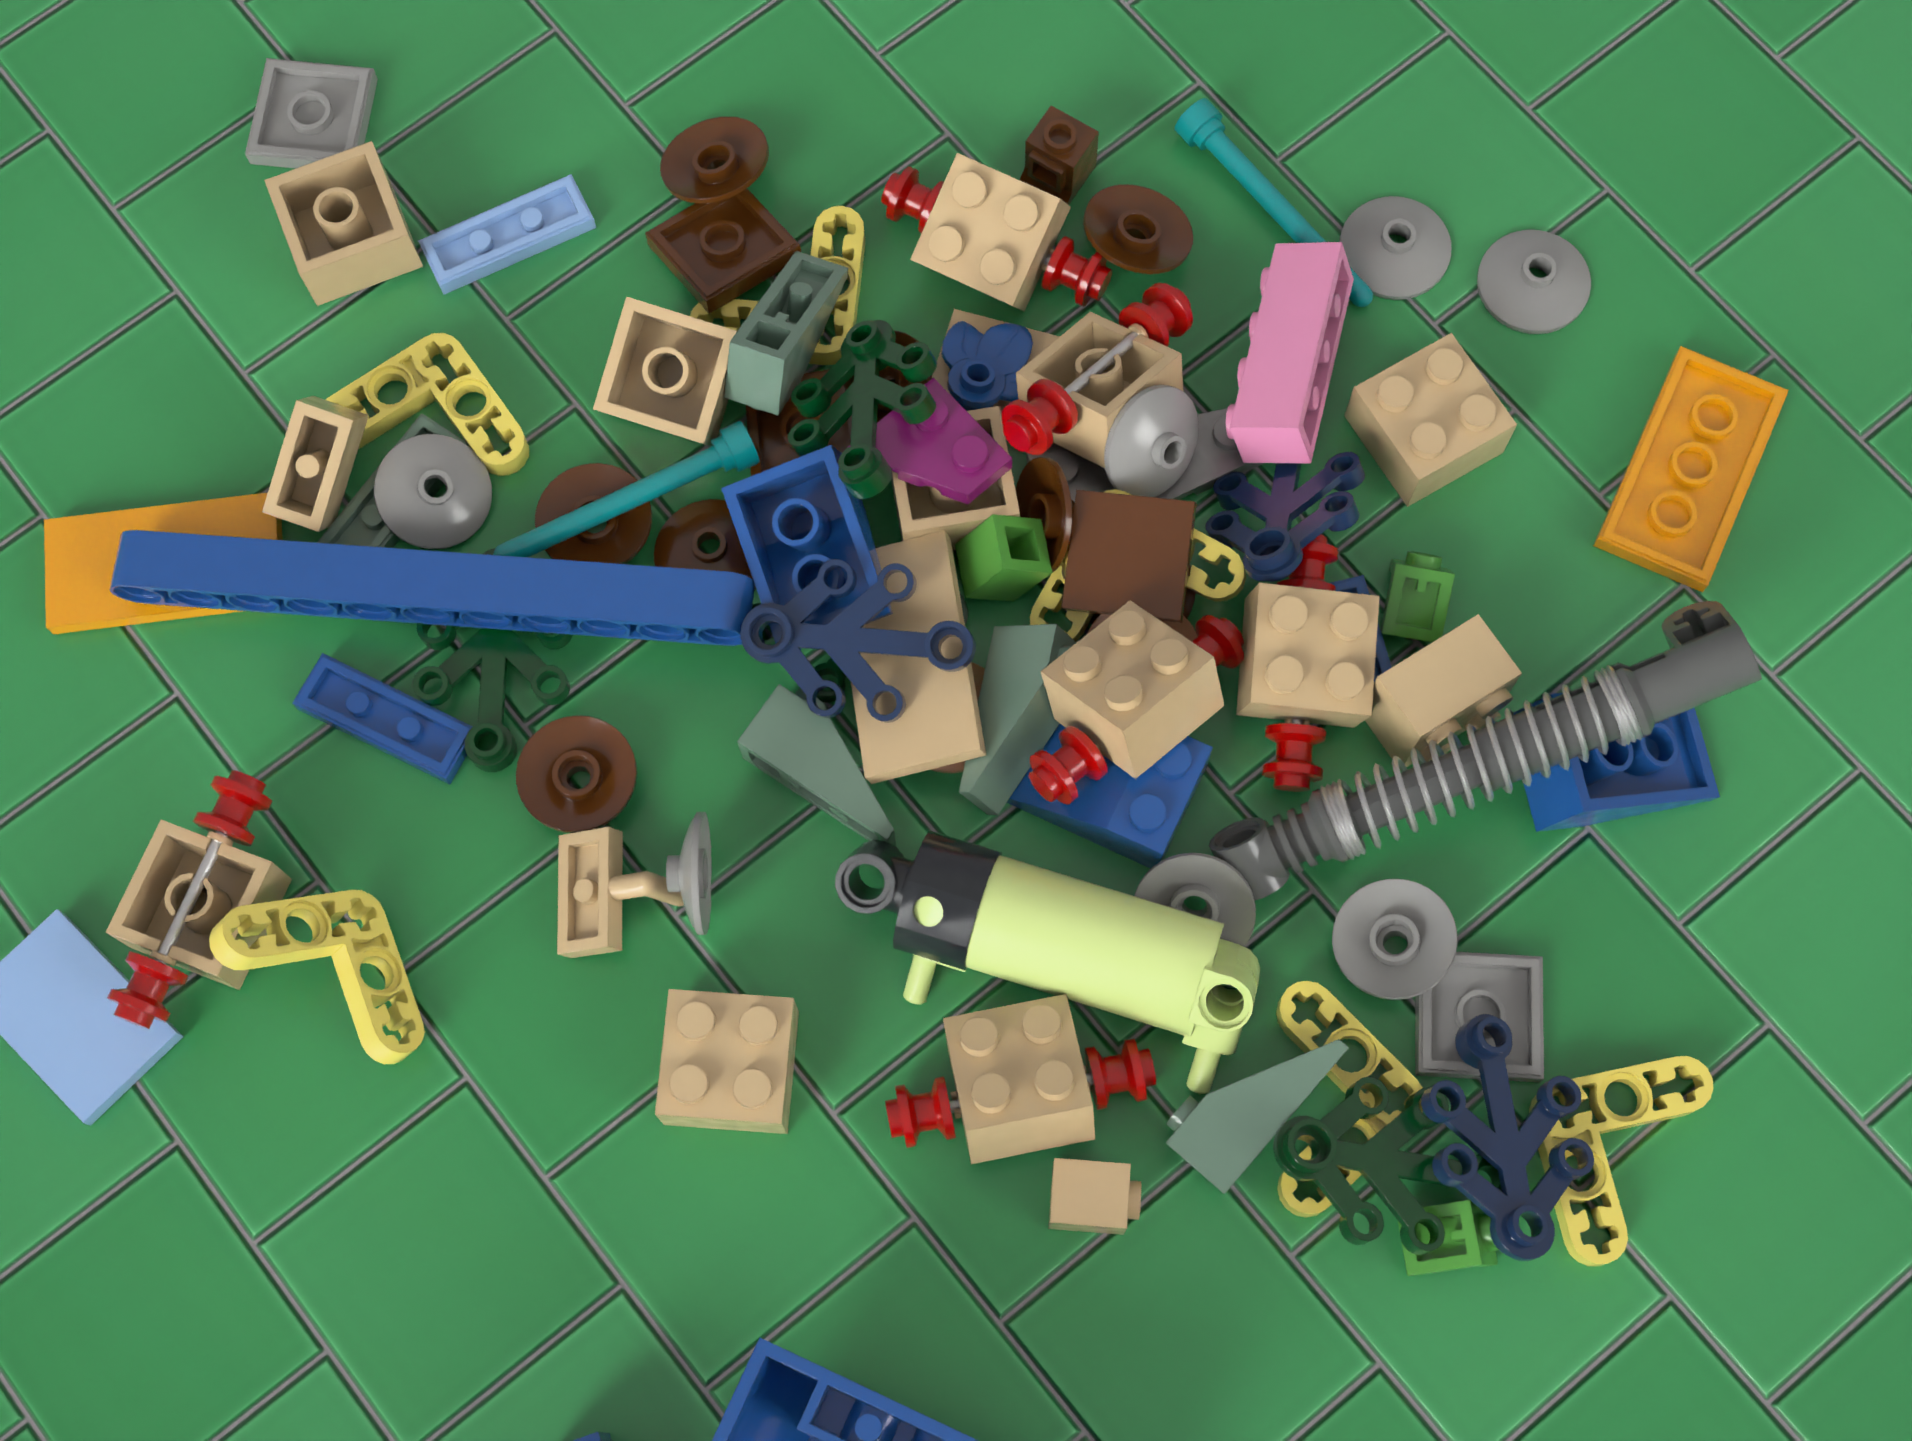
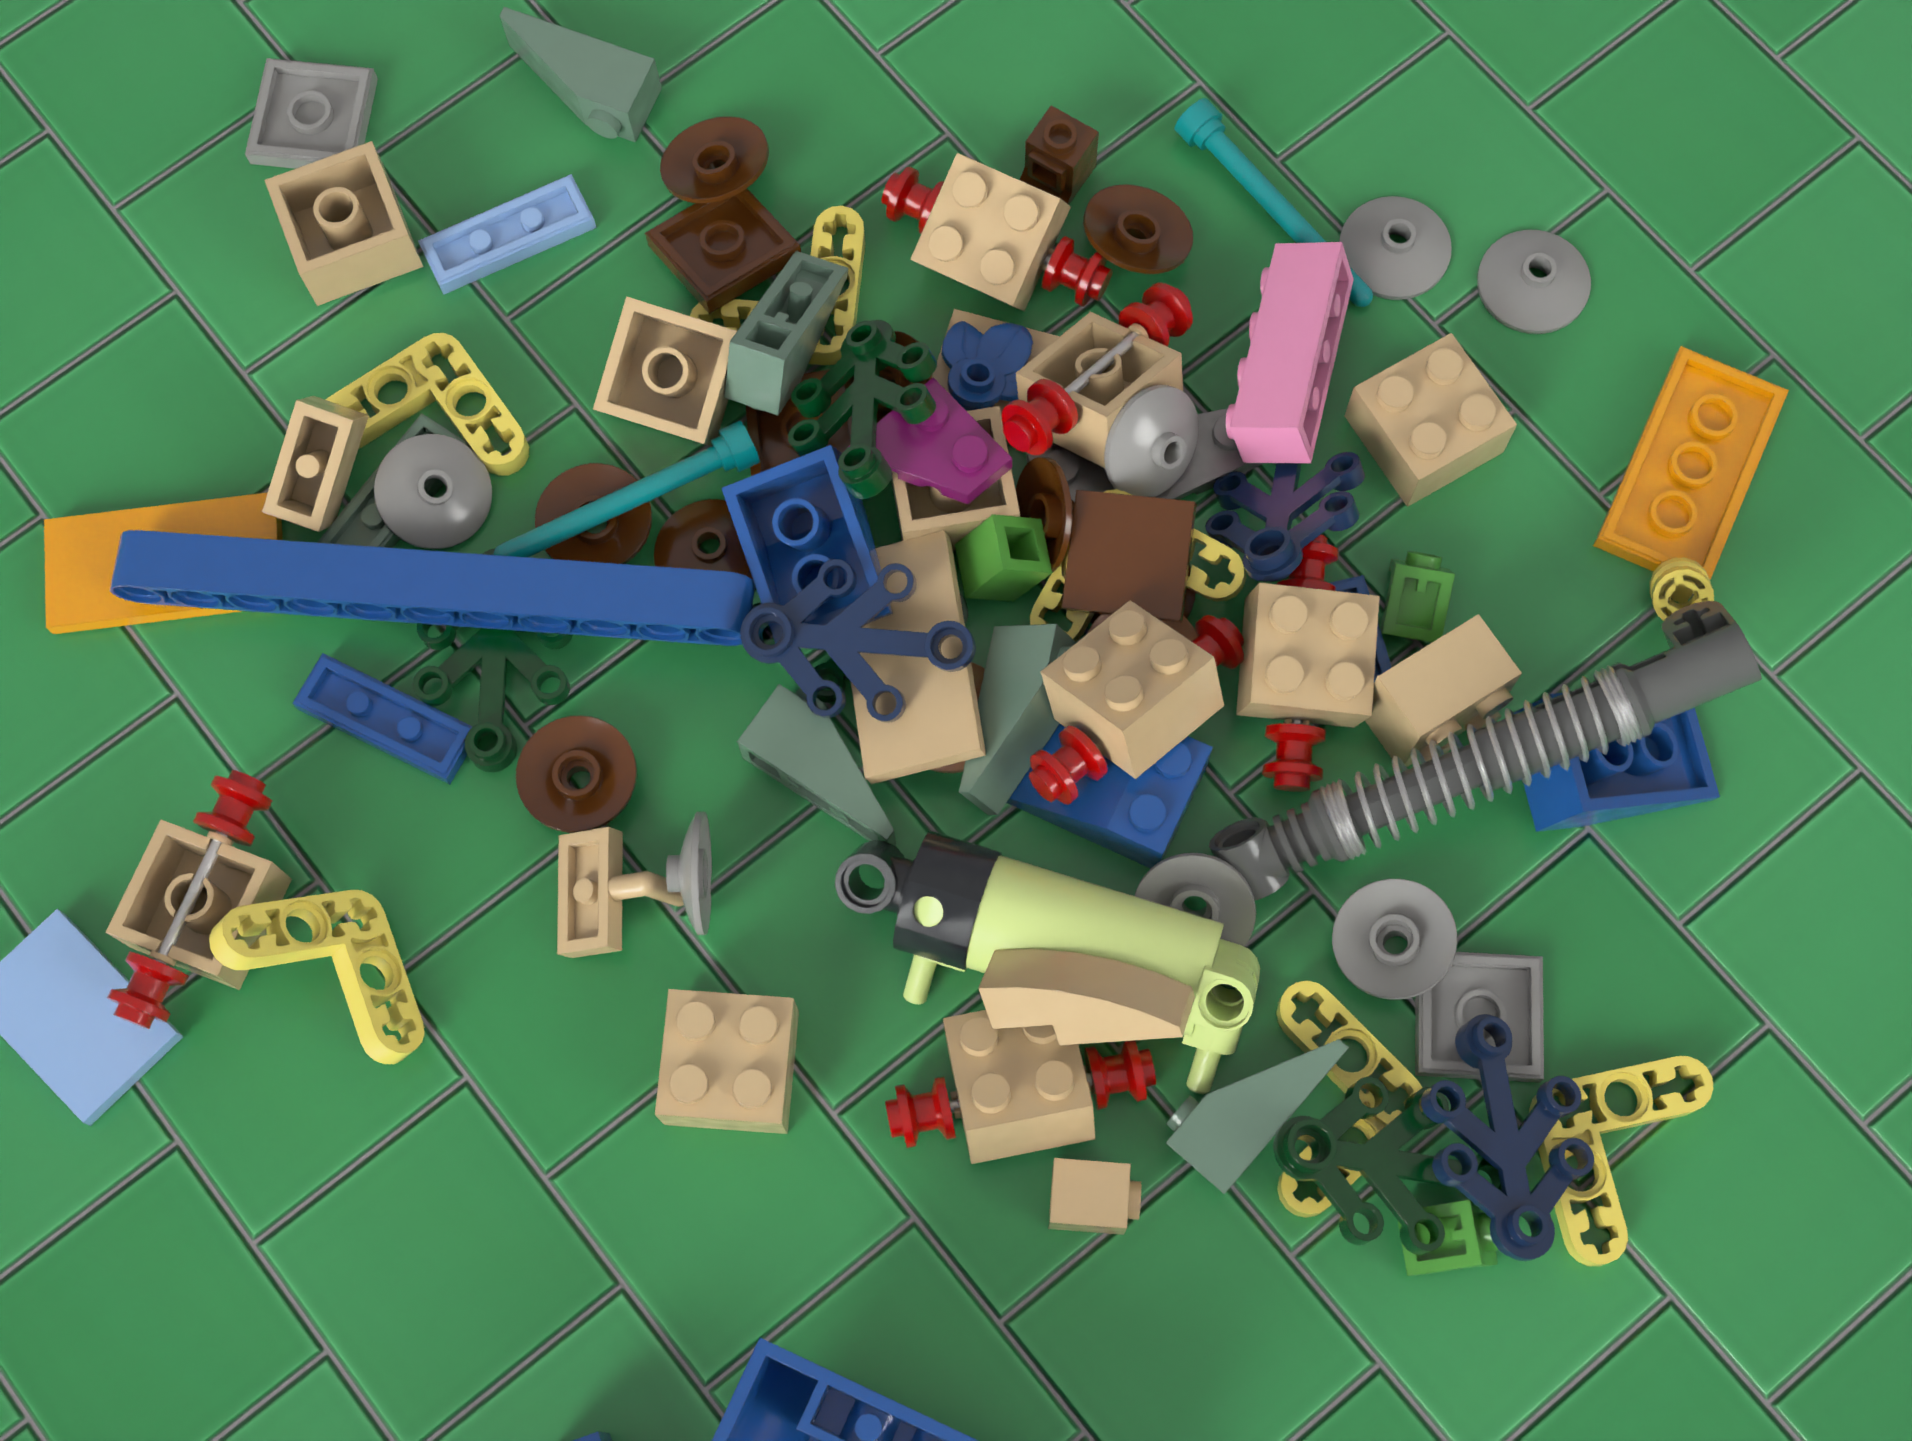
(597, 80): none -> sand green slope
(1083, 997): none -> tan slope
(1679, 580): none -> light yellow wheel

